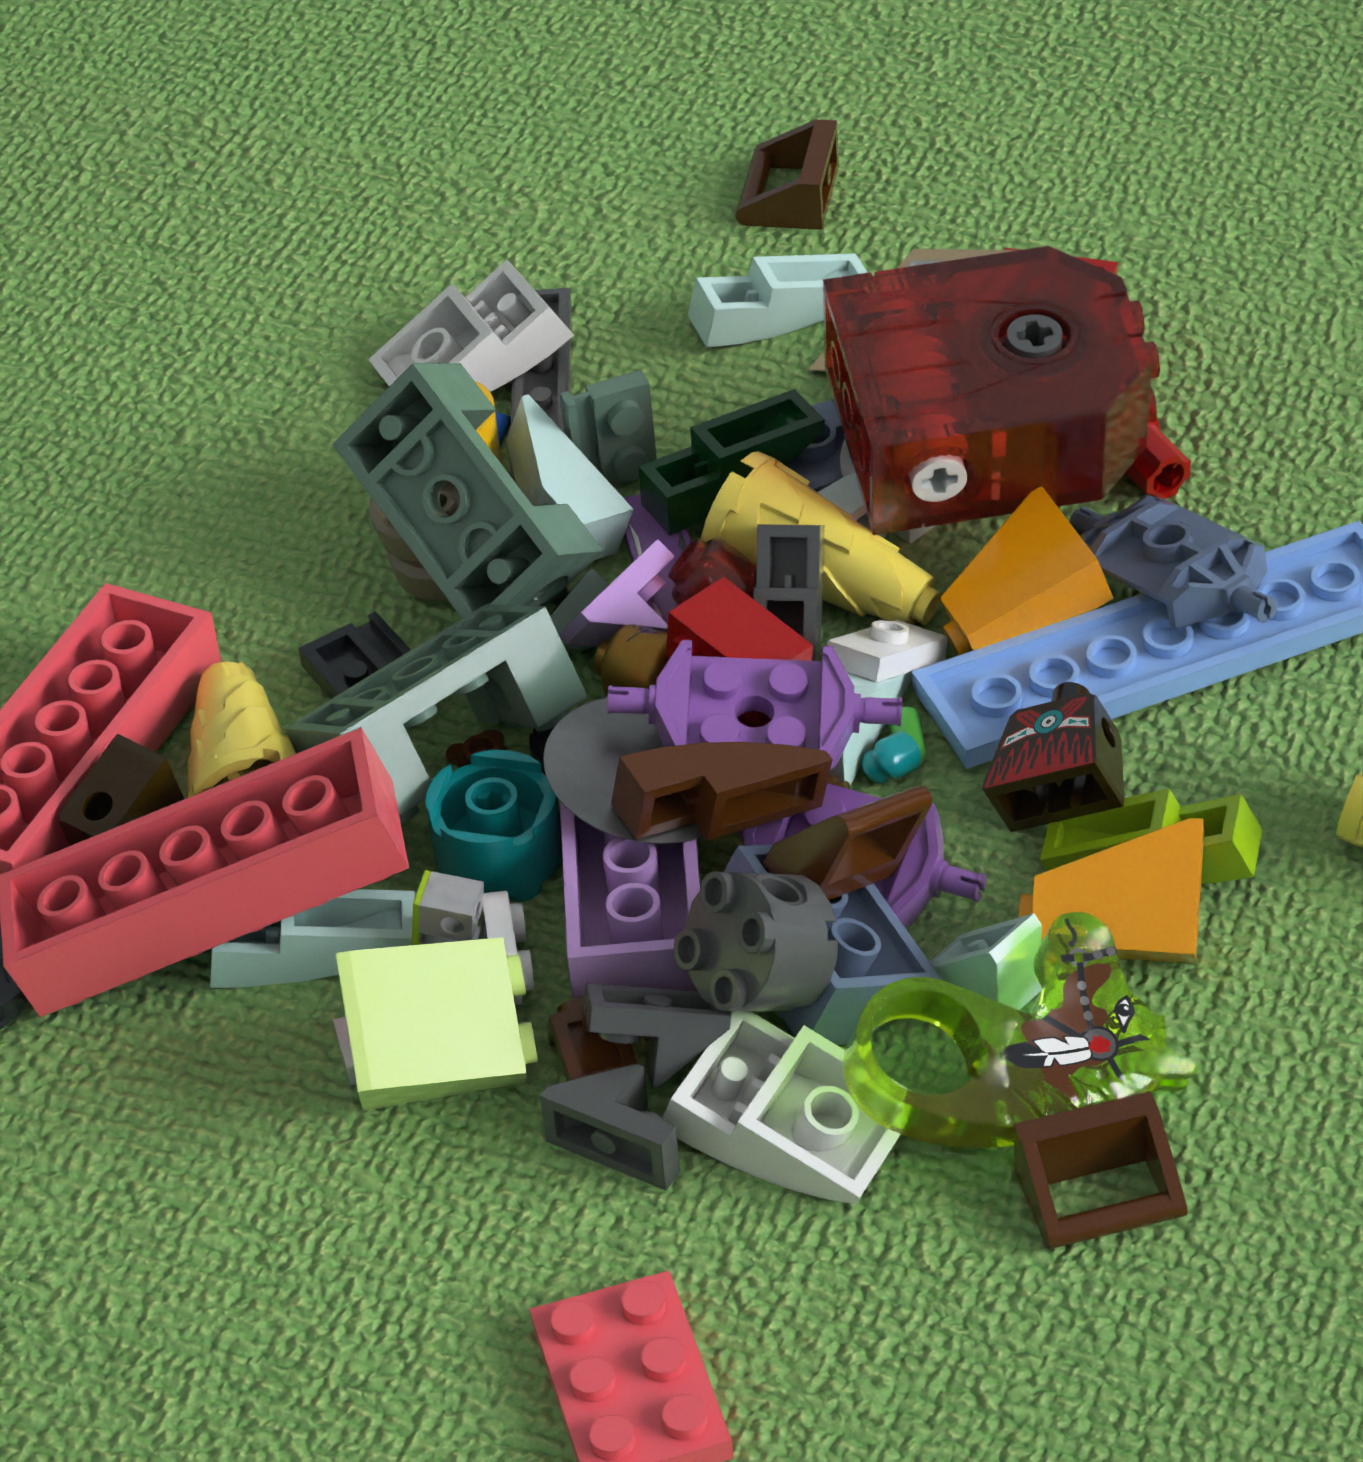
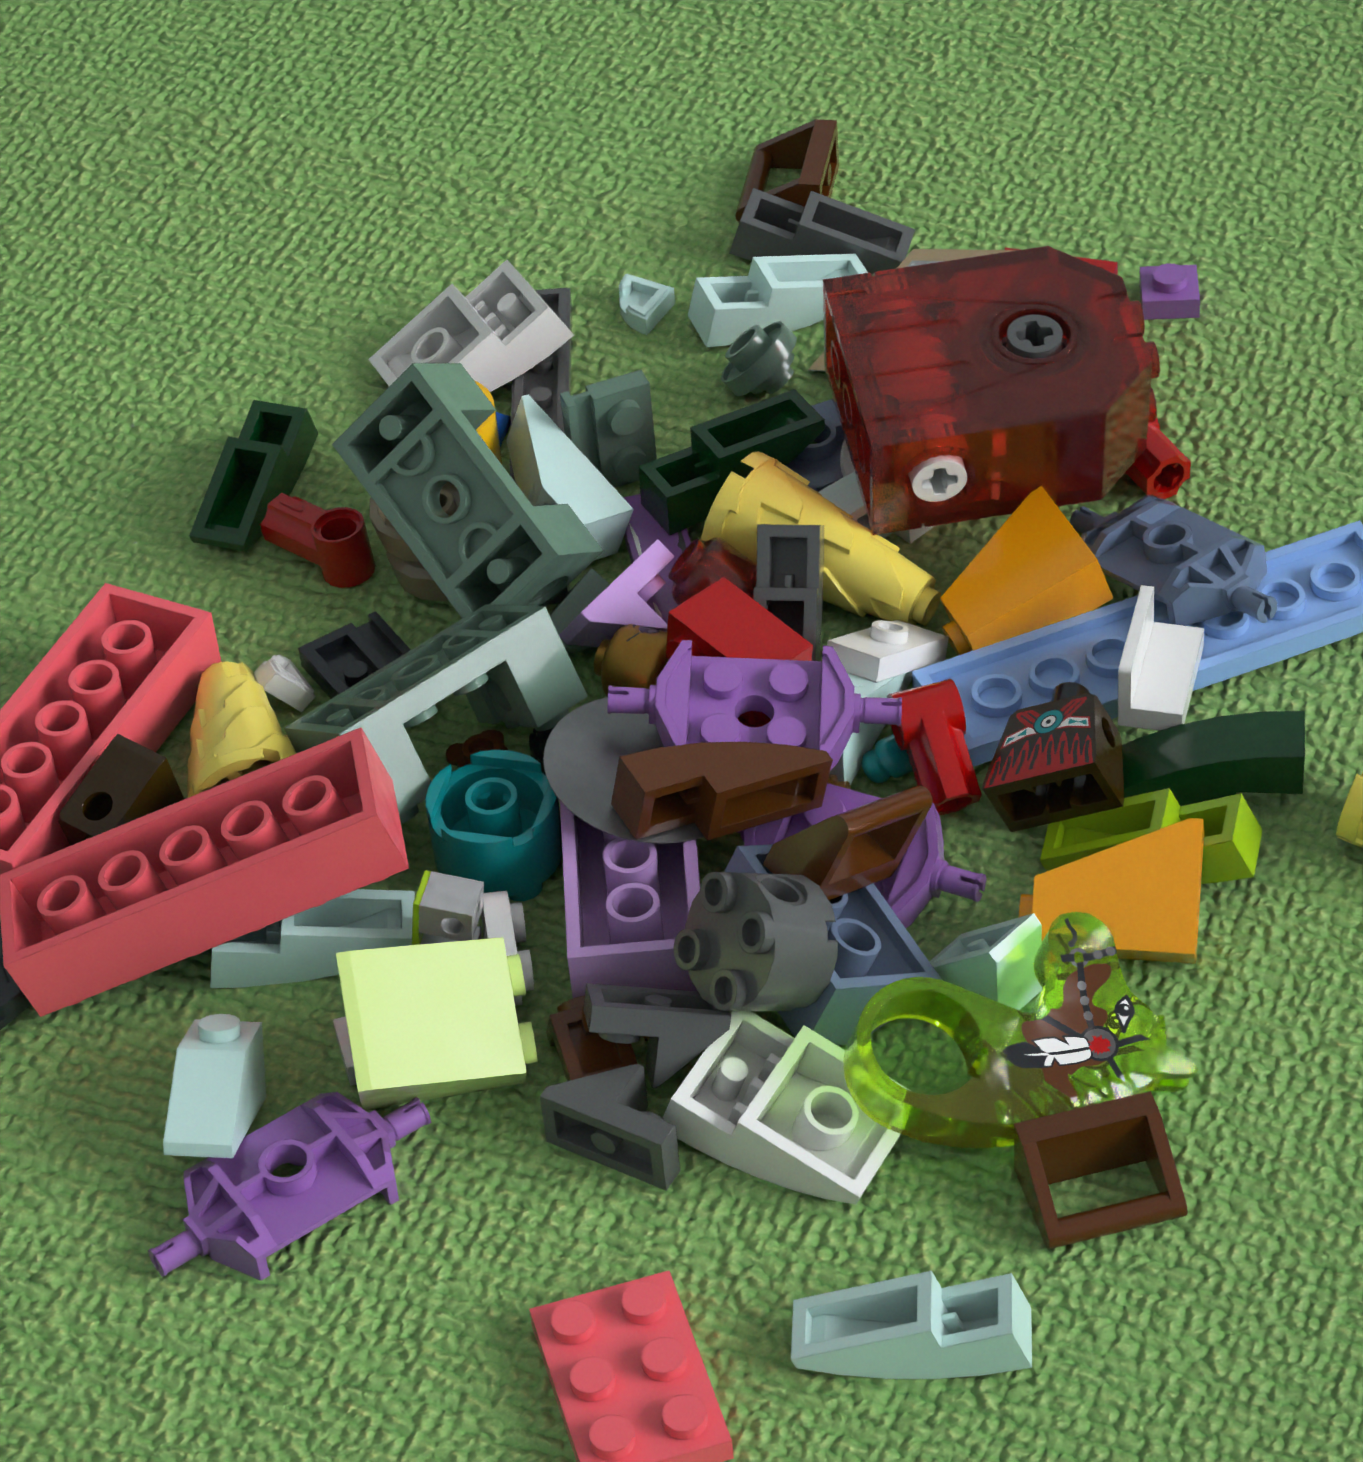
(215, 1087): none -> light aqua slope
(247, 1213): none -> medium lavender plate
(253, 473): none -> dark green slope
(285, 682): none -> white tile
(328, 538): none -> red piece
(644, 302): none -> light aqua tile
(760, 360): none -> sand green plate
(822, 227): none -> dark grey slope
(914, 1329): none -> light aqua slope
(935, 742): none -> red piece
(1157, 669): none -> white panel
(1169, 291): none -> medium lavender plate
(1219, 757): none -> dark green slope

